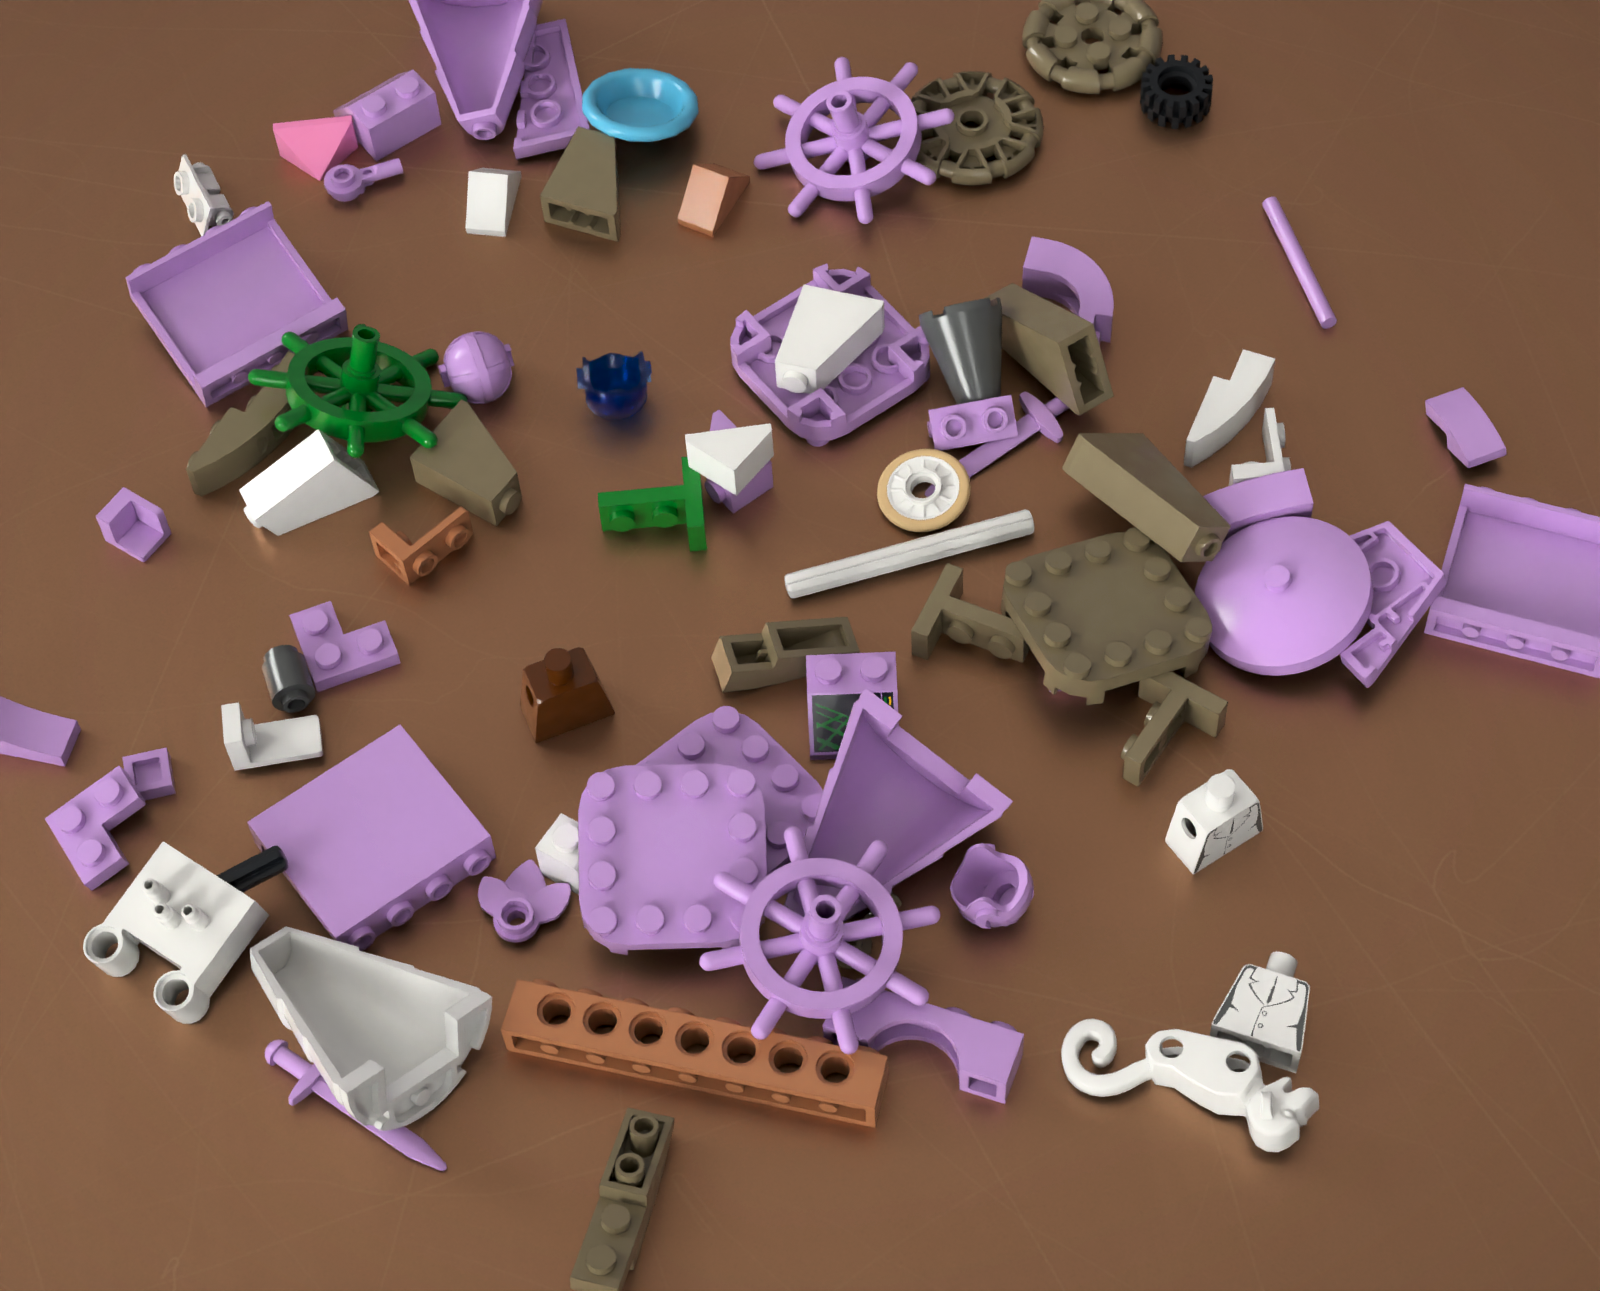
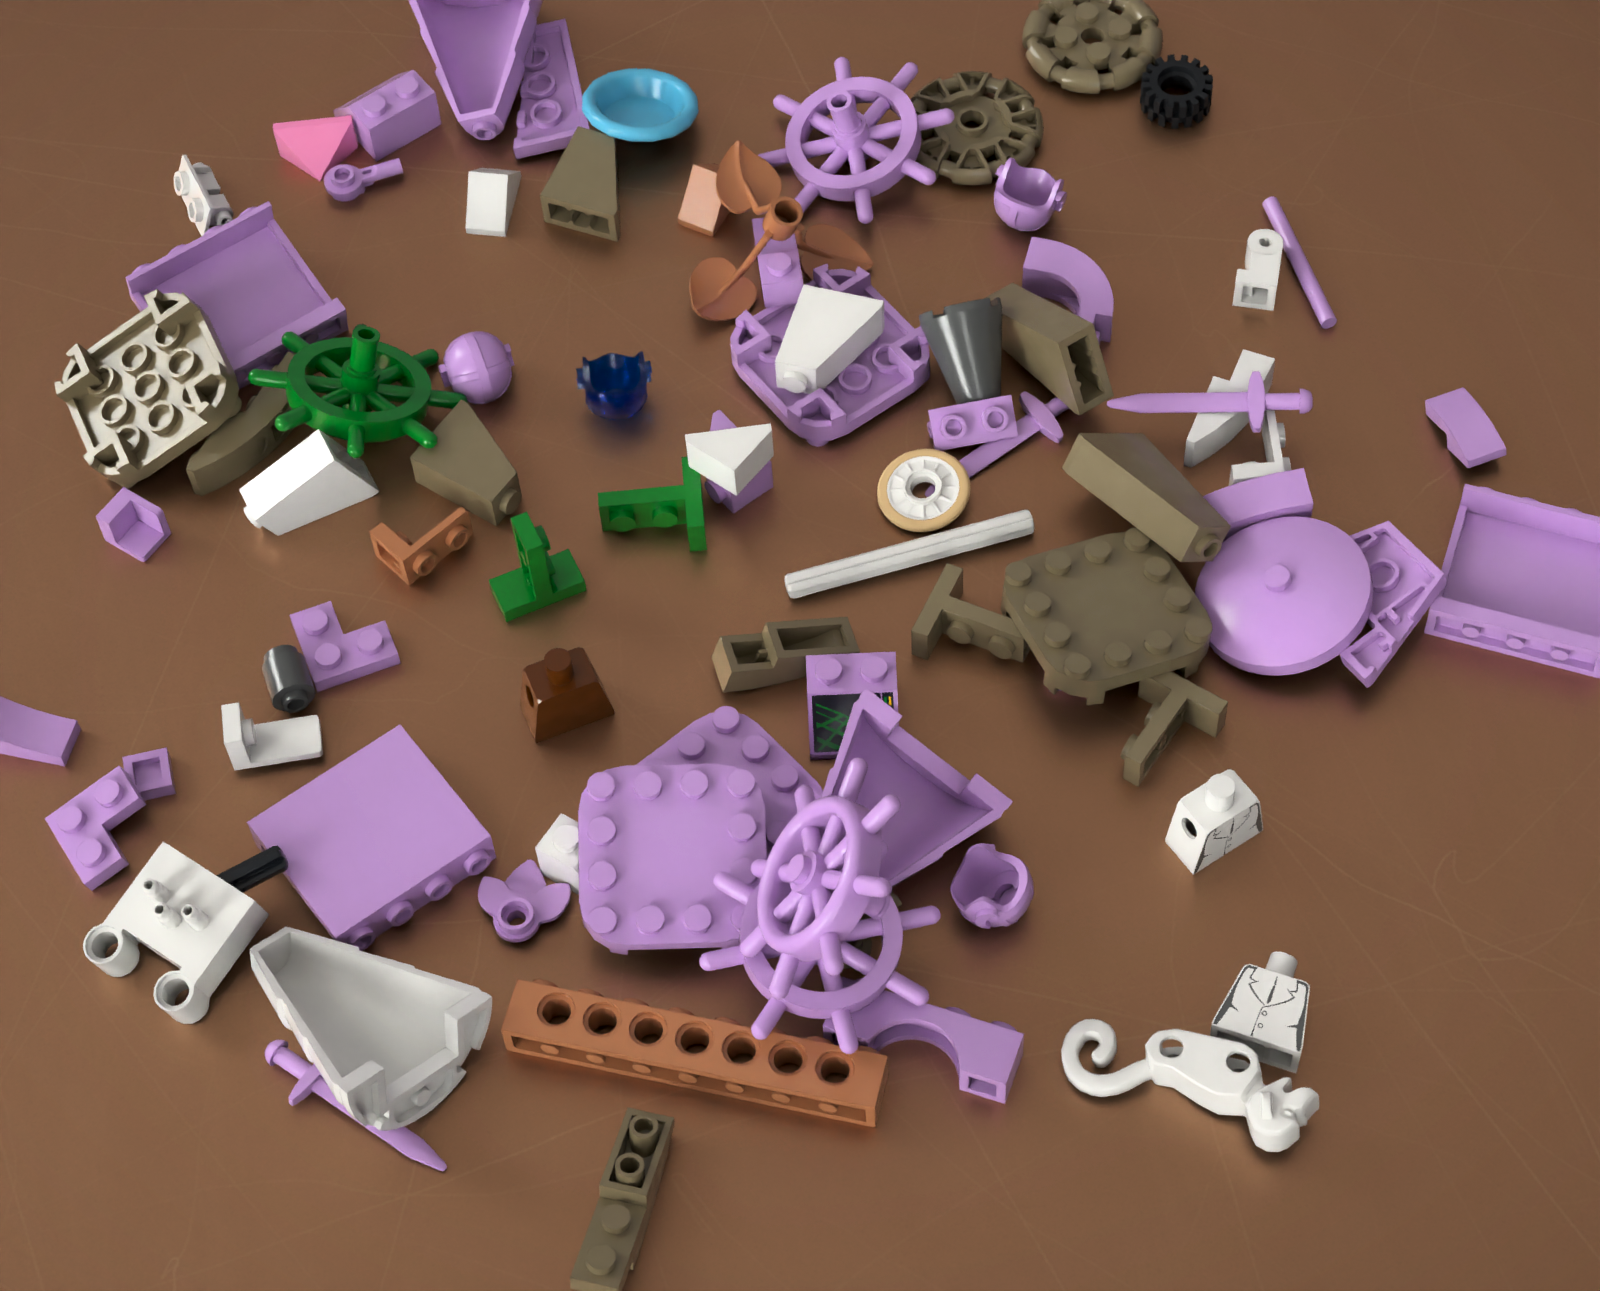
(149, 389): none -> dark tan plate
(540, 578): none -> green bracket
(749, 183): none -> nougat plant
(778, 269): none -> lavender slope
(821, 879): none -> lavender piece
(1026, 196): none -> lavender cap
(1253, 402): none -> lavender sword
(1258, 283): none -> white leg

